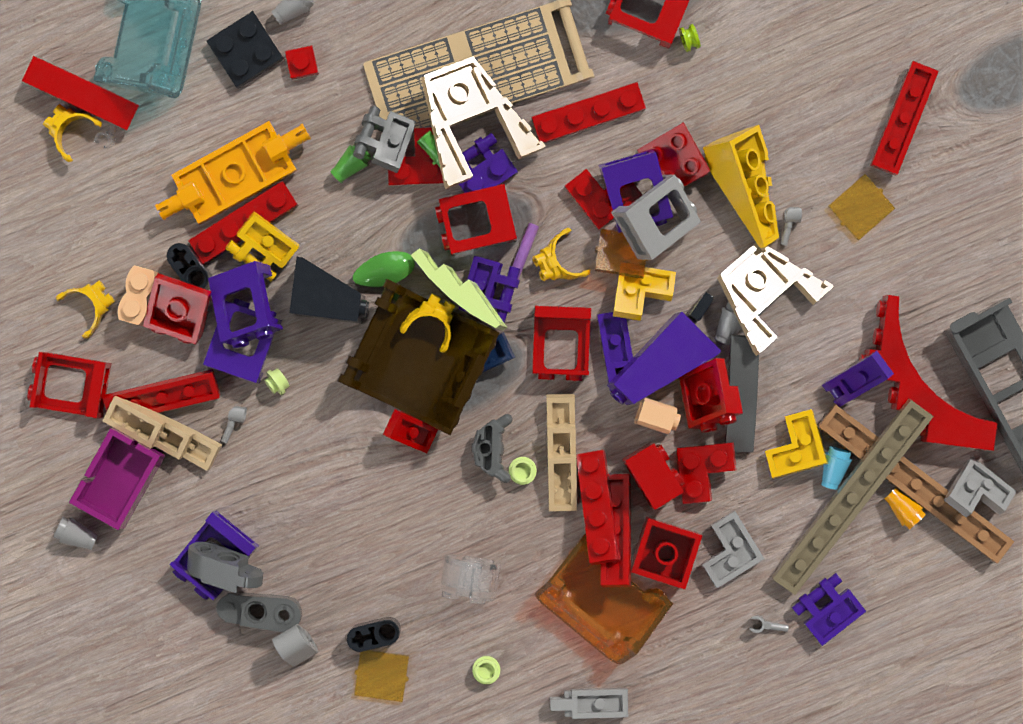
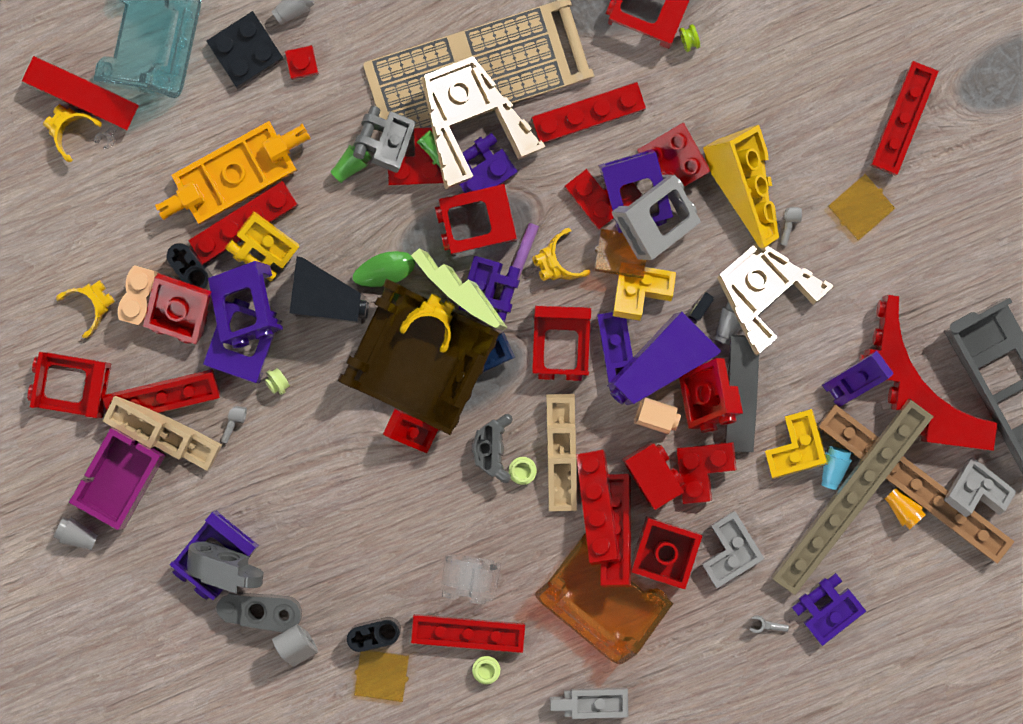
(468, 633): none -> red plate

